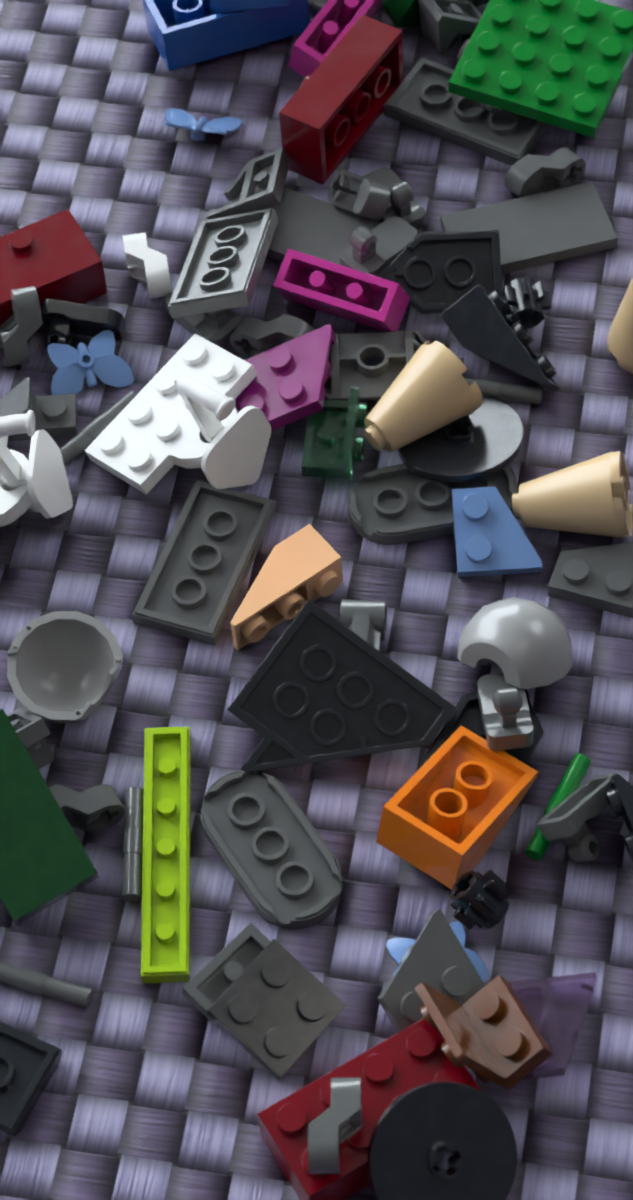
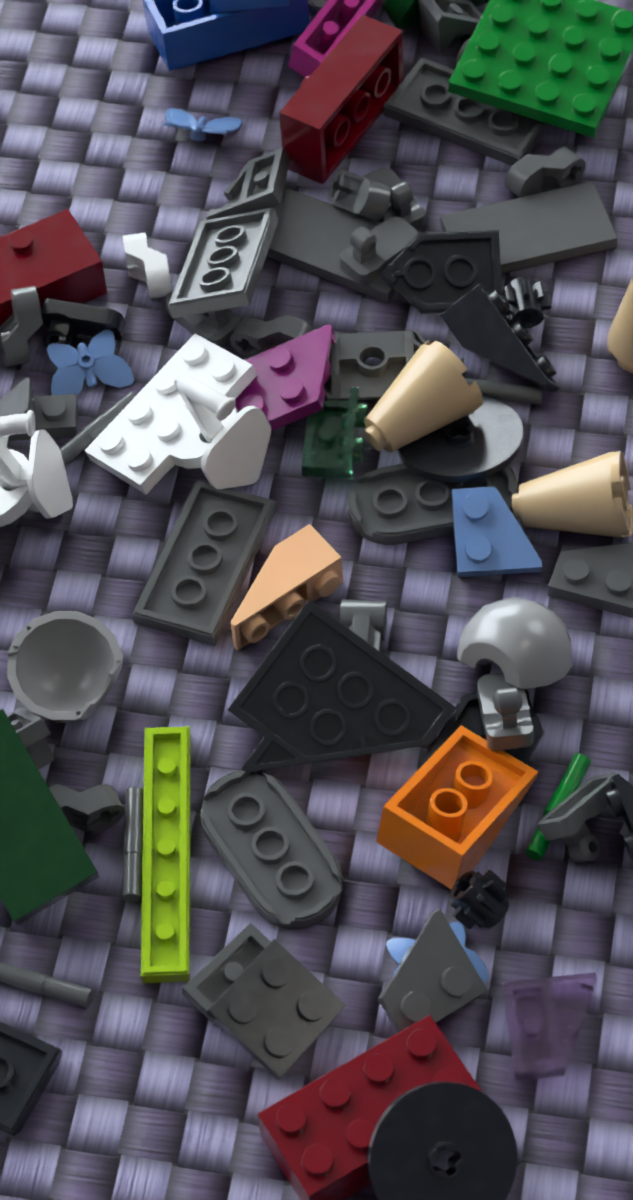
(335, 1125): dark grey piece -> none
(341, 291): dark pink brick -> none
(487, 1032): reddish brown bracket -> none

